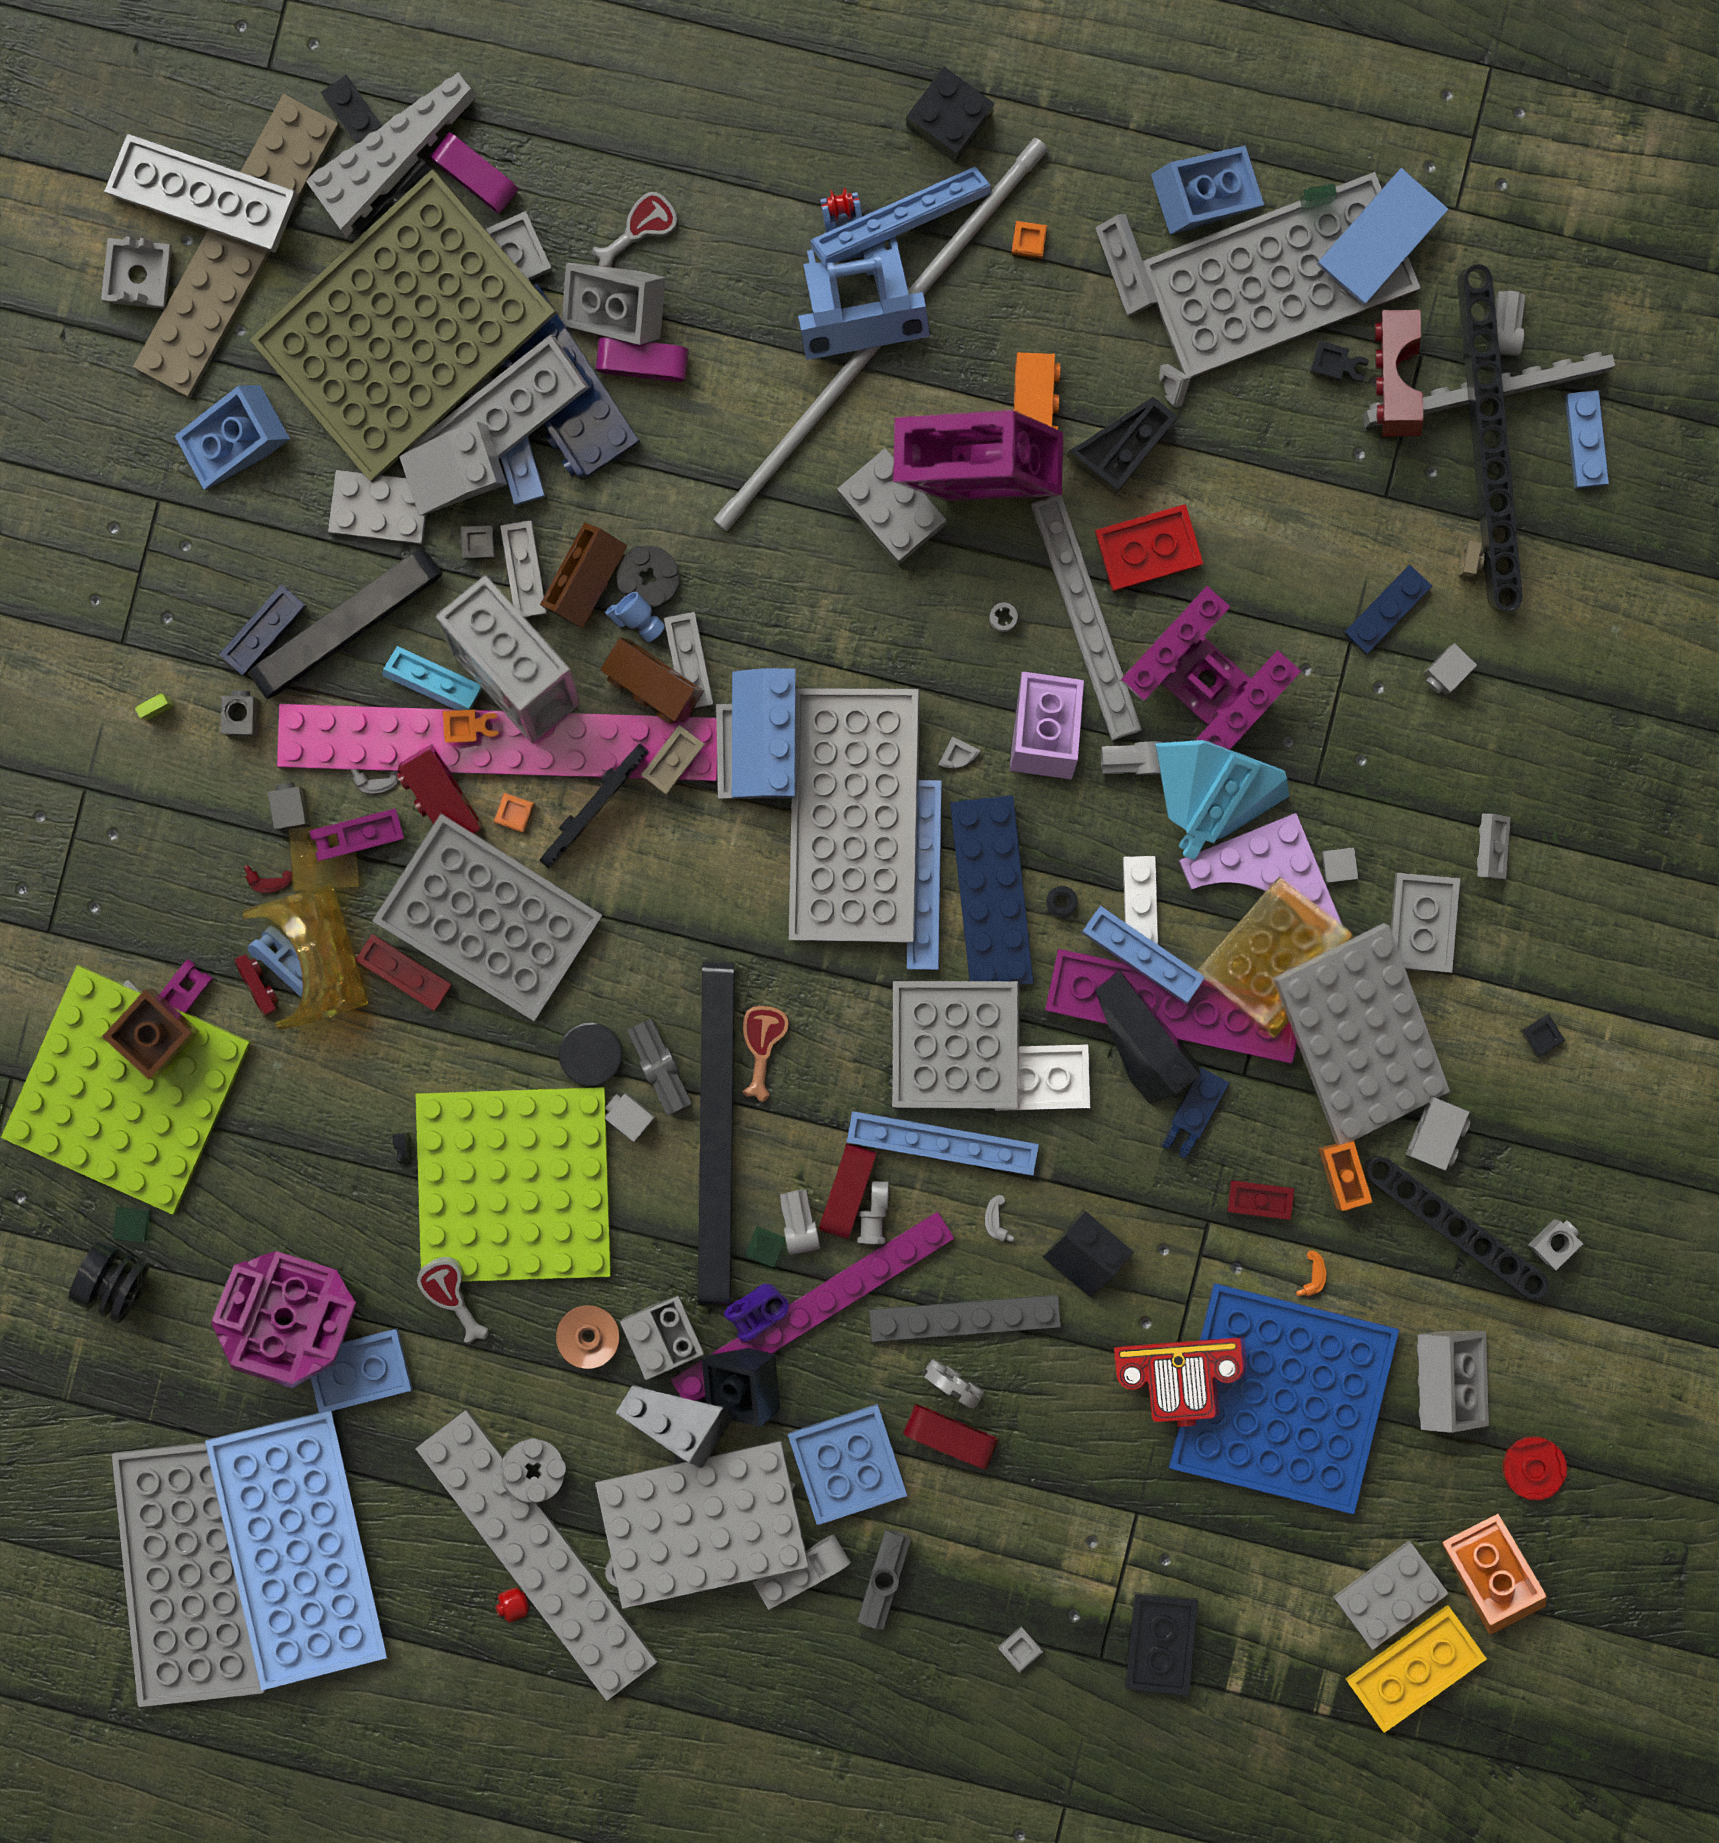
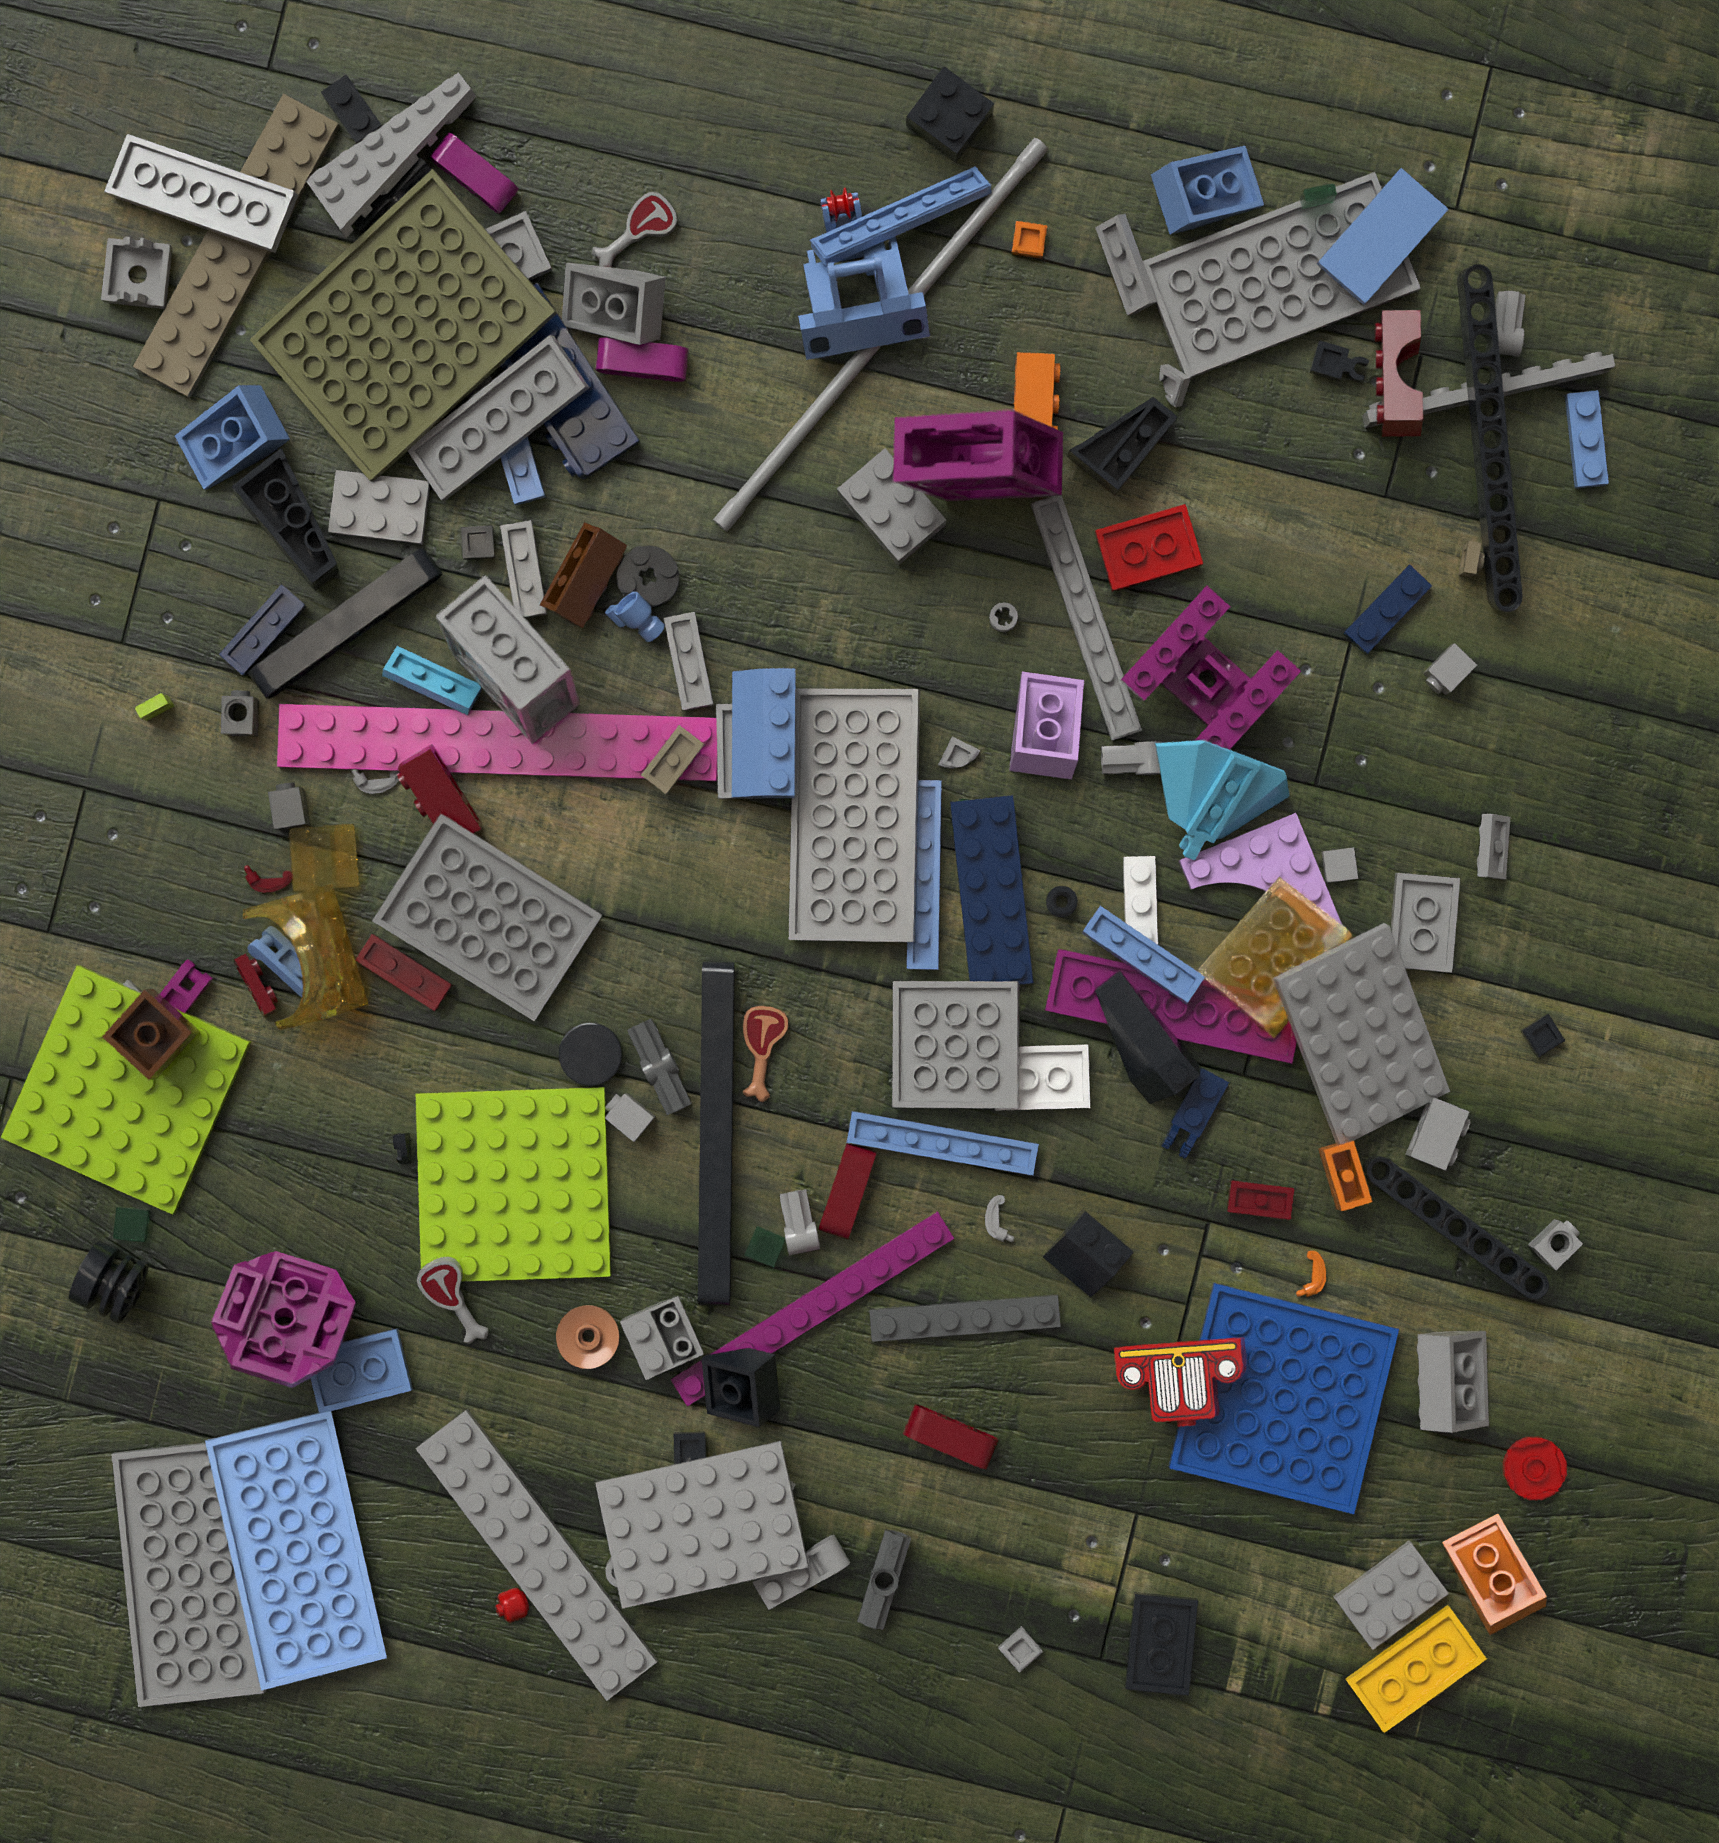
(283, 512): none -> black wedge
(358, 834): magenta plate -> none
(452, 468): light grey slope -> none
(462, 725): orange plate -> none
(514, 812): orange tile -> none
(514, 1471): light grey plate -> none
(611, 783): black piece -> none
(651, 681): reddish brown brick -> none
(677, 1423): wedge -> none
(755, 1311): dark purple piece -> none
(847, 1464): medium blue plate -> none
(872, 1219): light grey connector -> none
(951, 1383): light grey plate -> none

